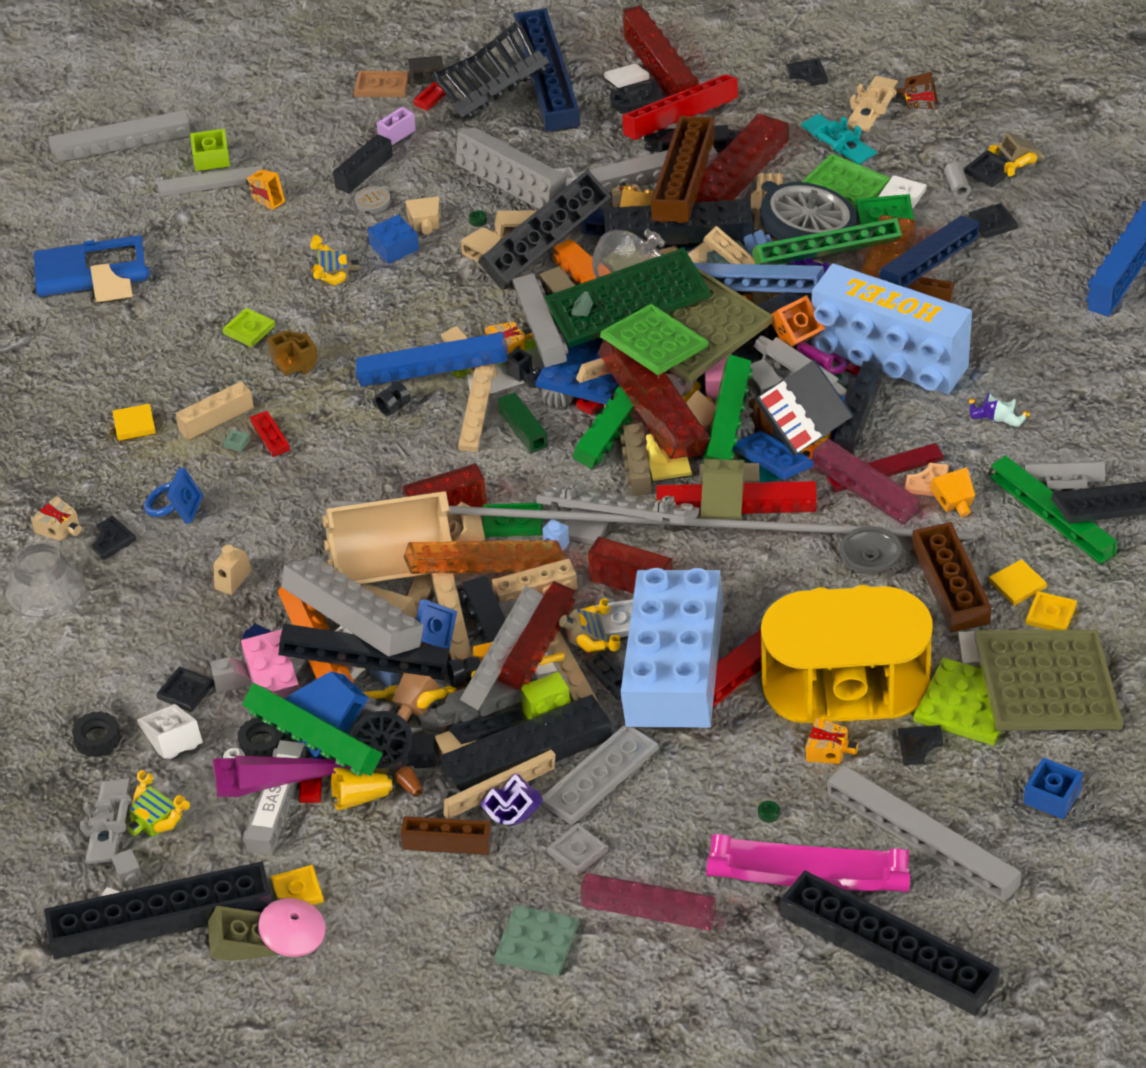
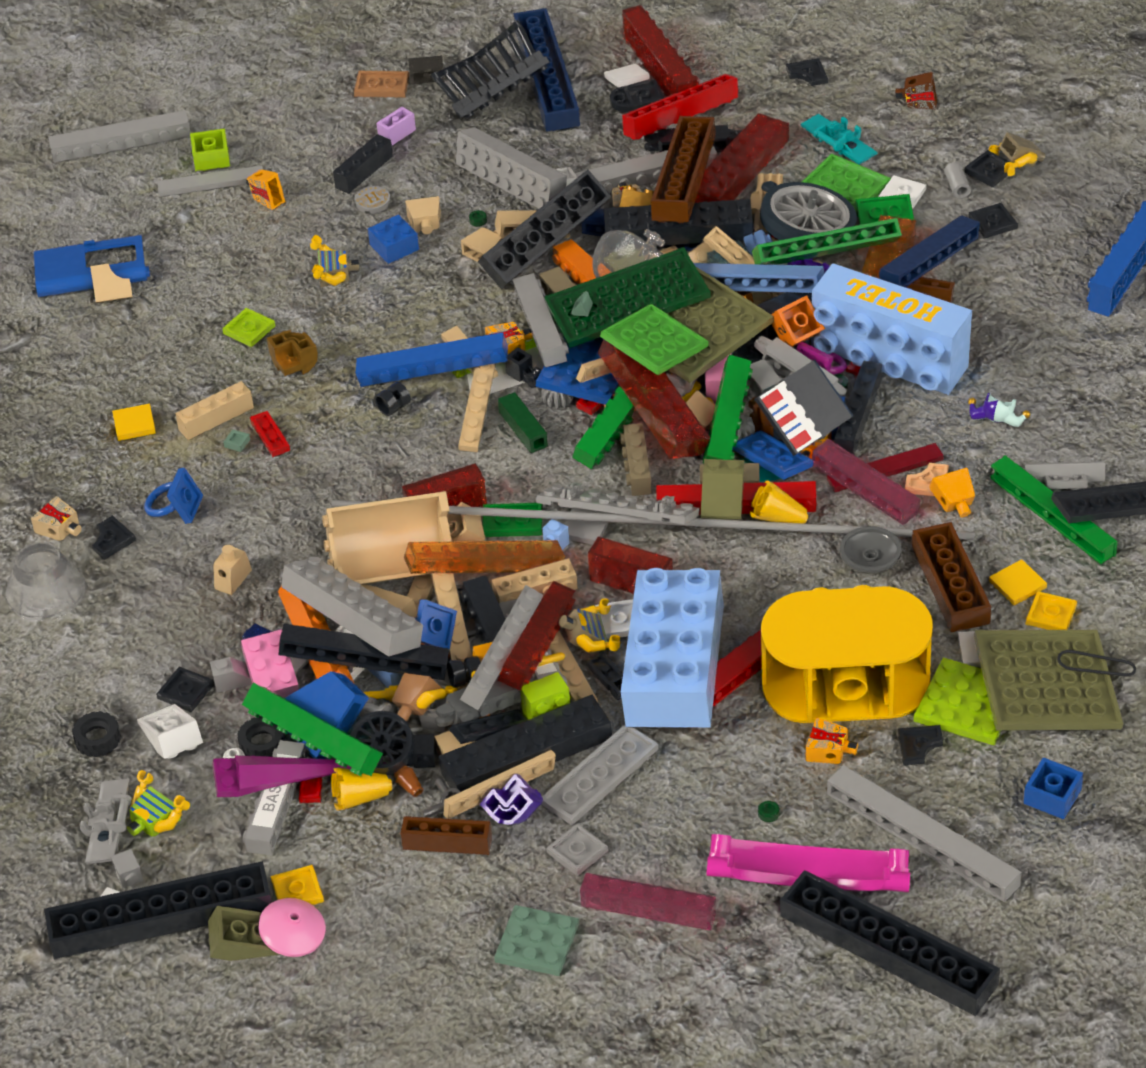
(429, 97): red tile -> none
(661, 465): light yellow plate -> none
(777, 506): none -> yellow cone
(871, 102): tan piece -> none
(1096, 656): none -> black piece

